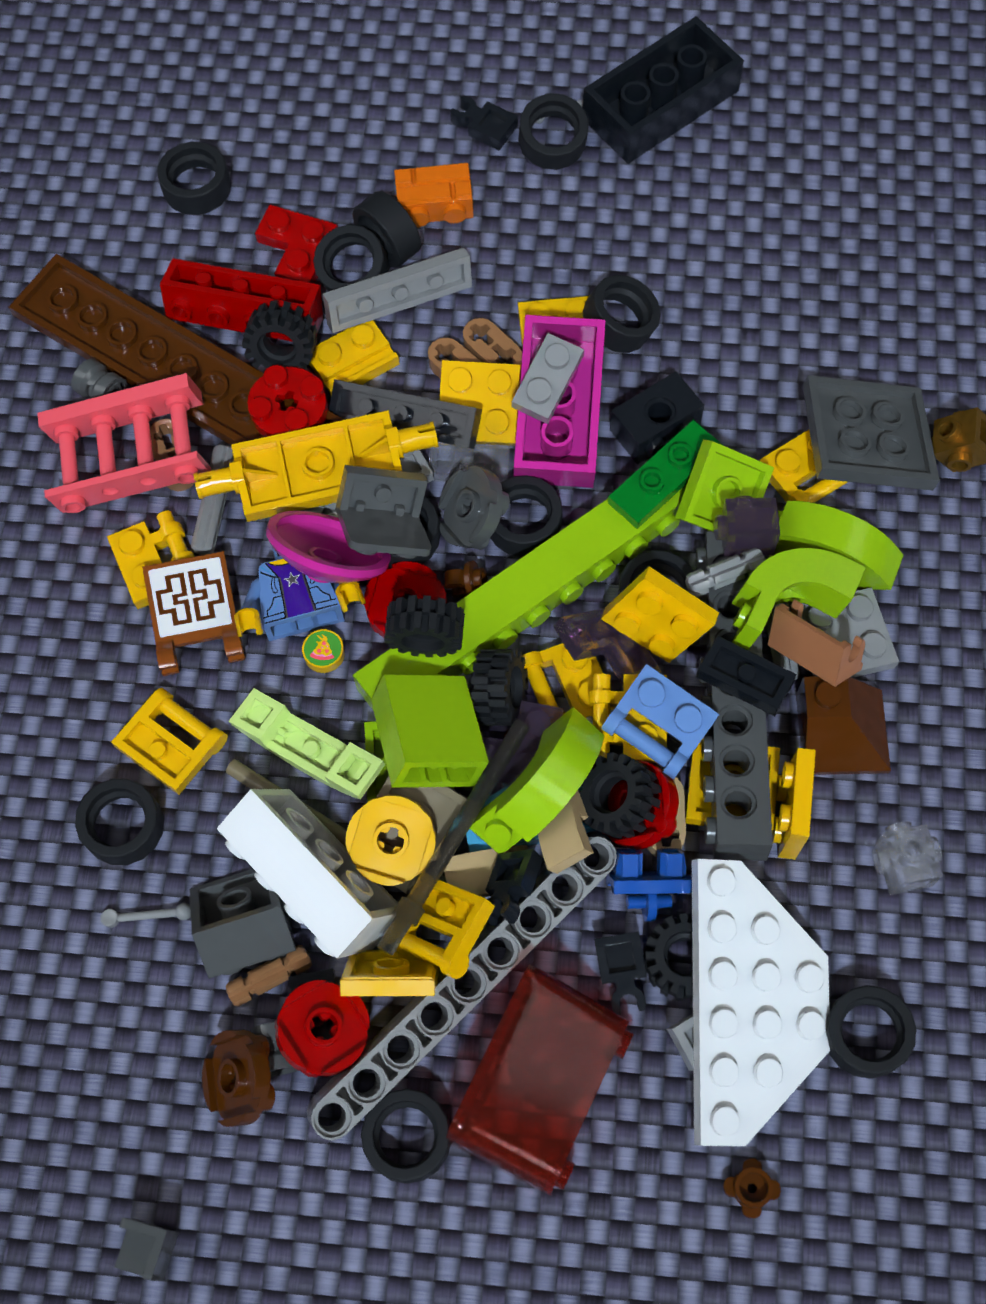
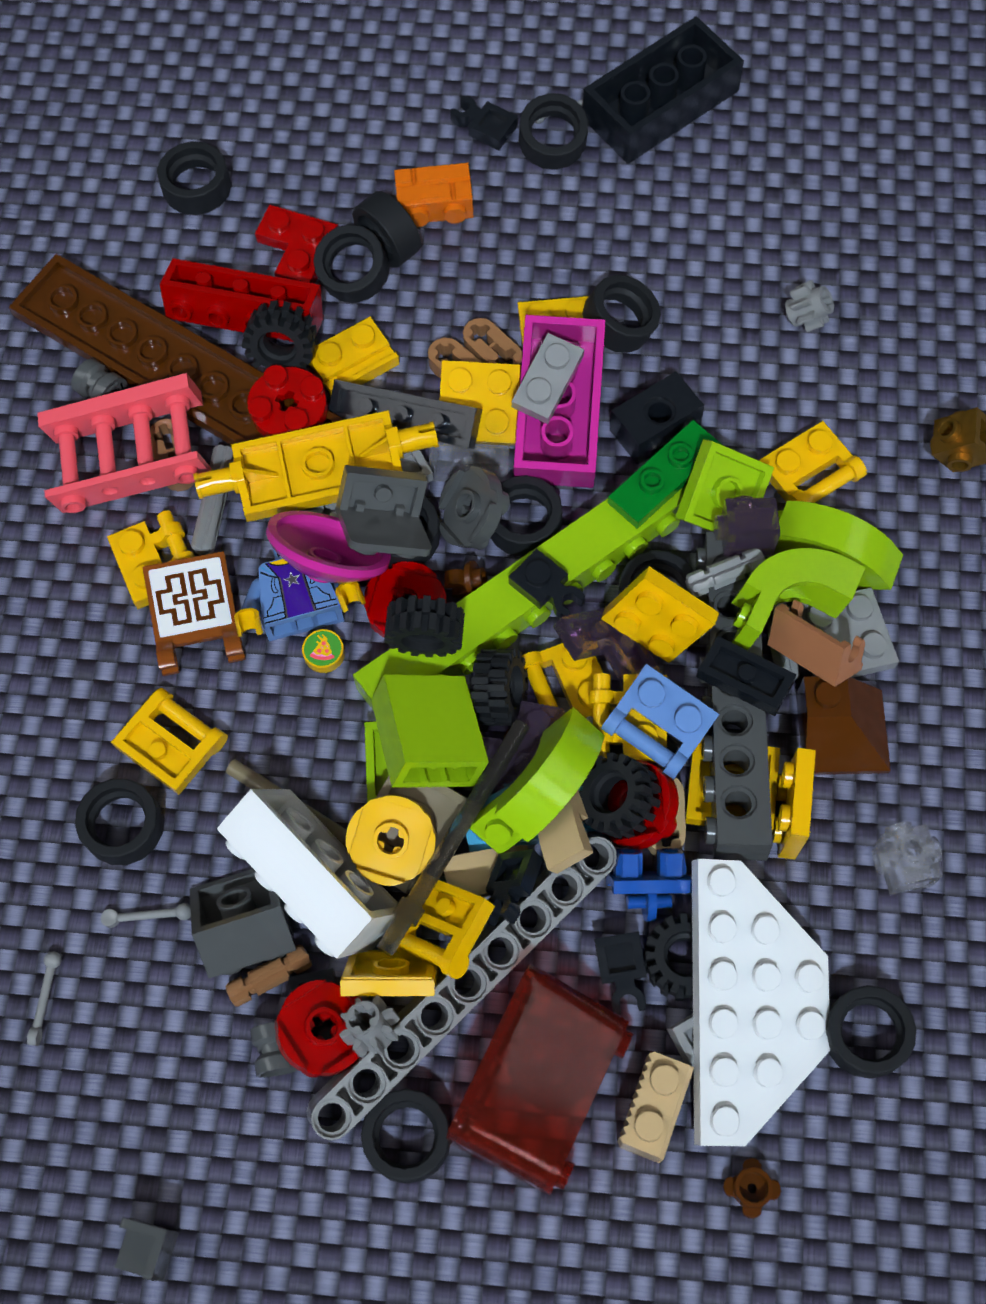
(51, 961): none -> light grey hinge
(238, 1077): reddish brown plate -> none
(305, 746): yellowish green slope -> none
(368, 1014): none -> light grey gear
(397, 290): light grey plate -> none
(544, 581): none -> black plate
(655, 1107): none -> tan brick
(809, 306): none -> light grey gear
(870, 433): dark grey plate -> none

